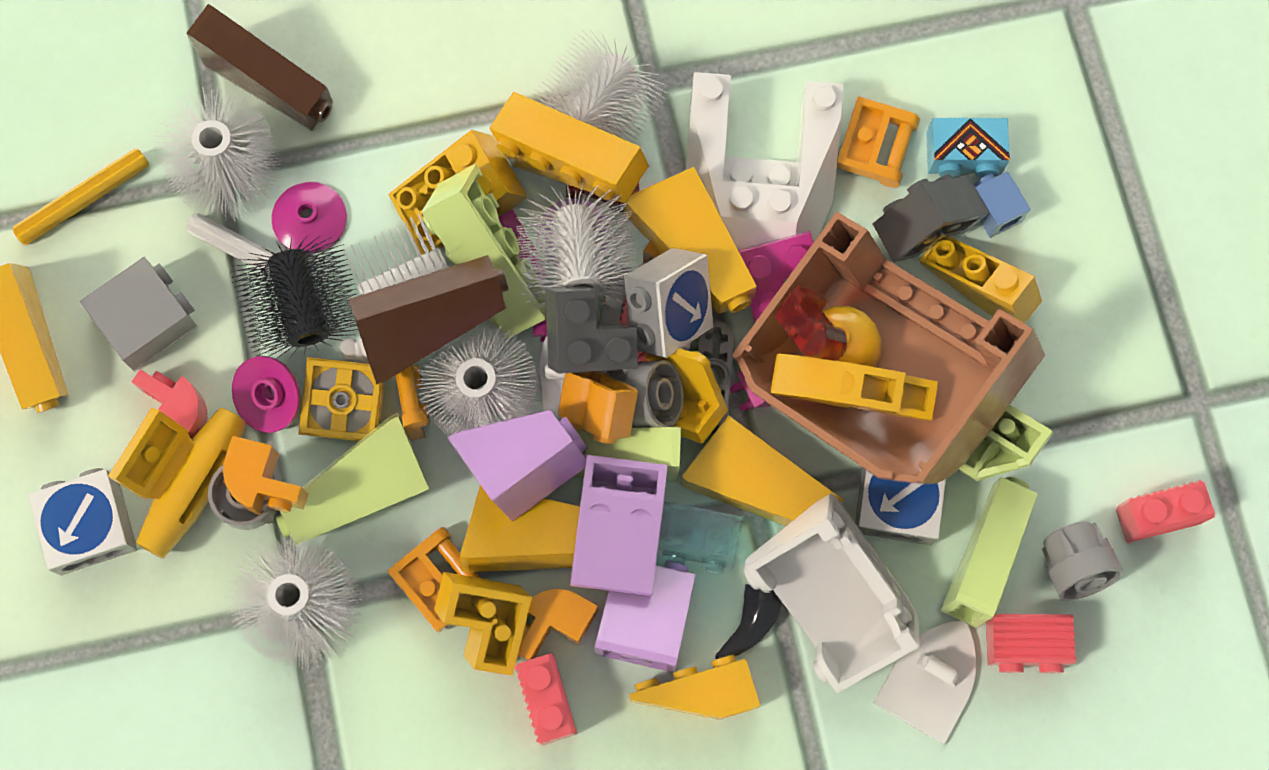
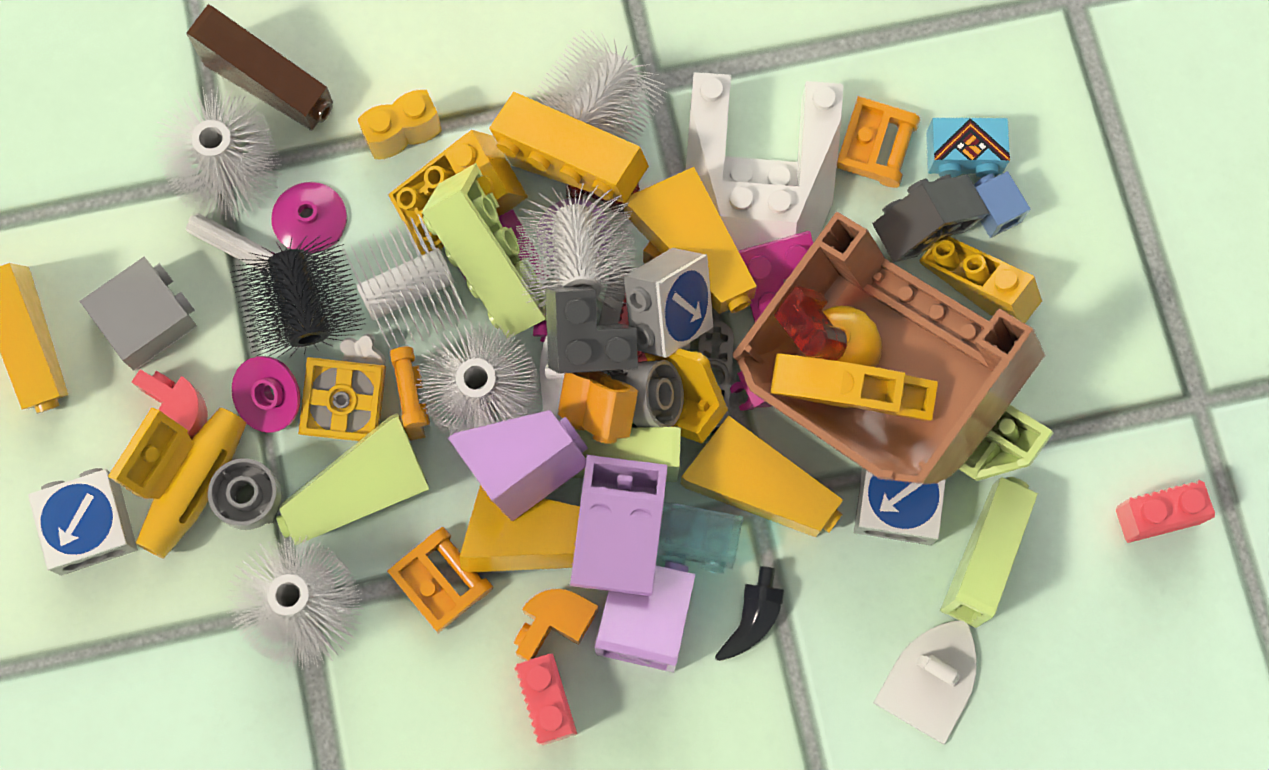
(80, 196): yellow axle -> none
(249, 479): light orange brick -> none
(407, 121): none -> yellow brick
(426, 313): reddish brown slope -> none
(493, 613): yellow brick -> none
(708, 694): yellow slope -> none
(837, 593): white windscreen -> none
(1030, 641): coral brick -> none
(1080, 561): light grey piece -> none

